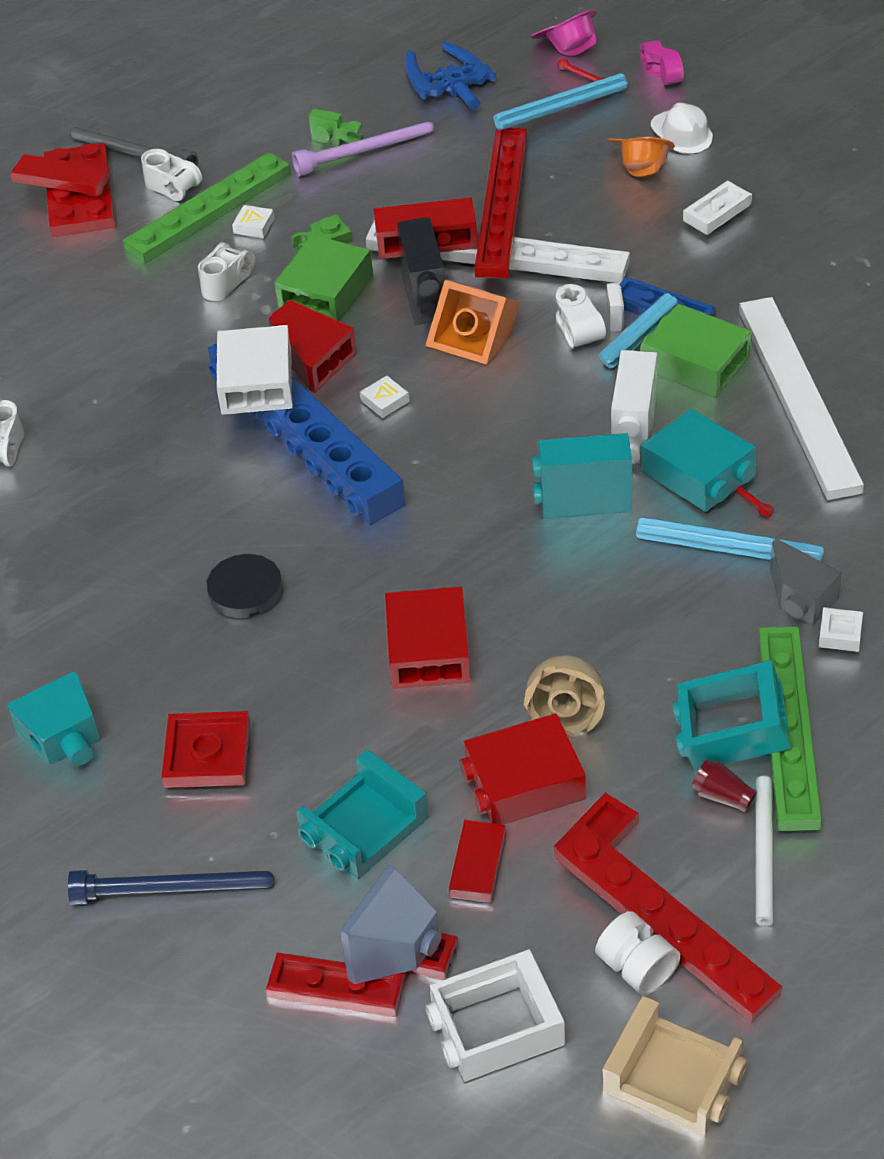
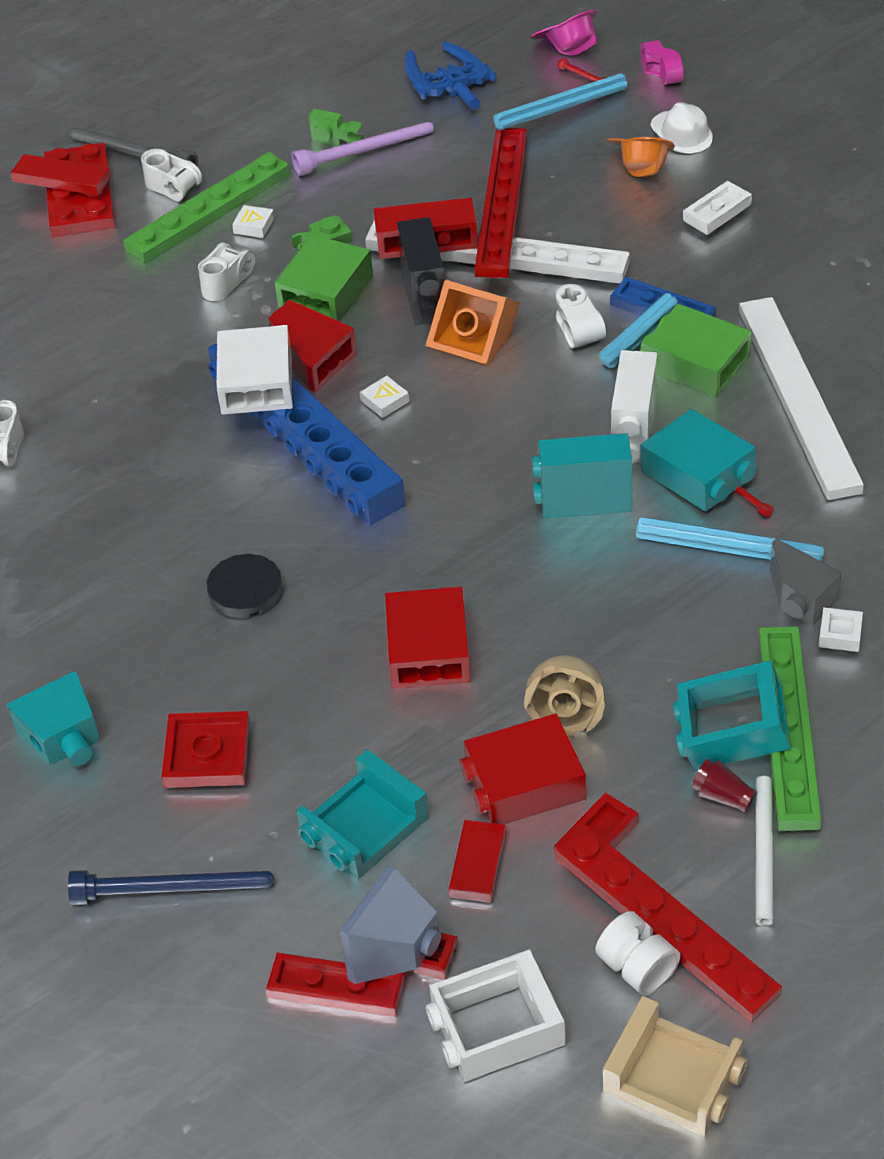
(615, 307): white tile -> none

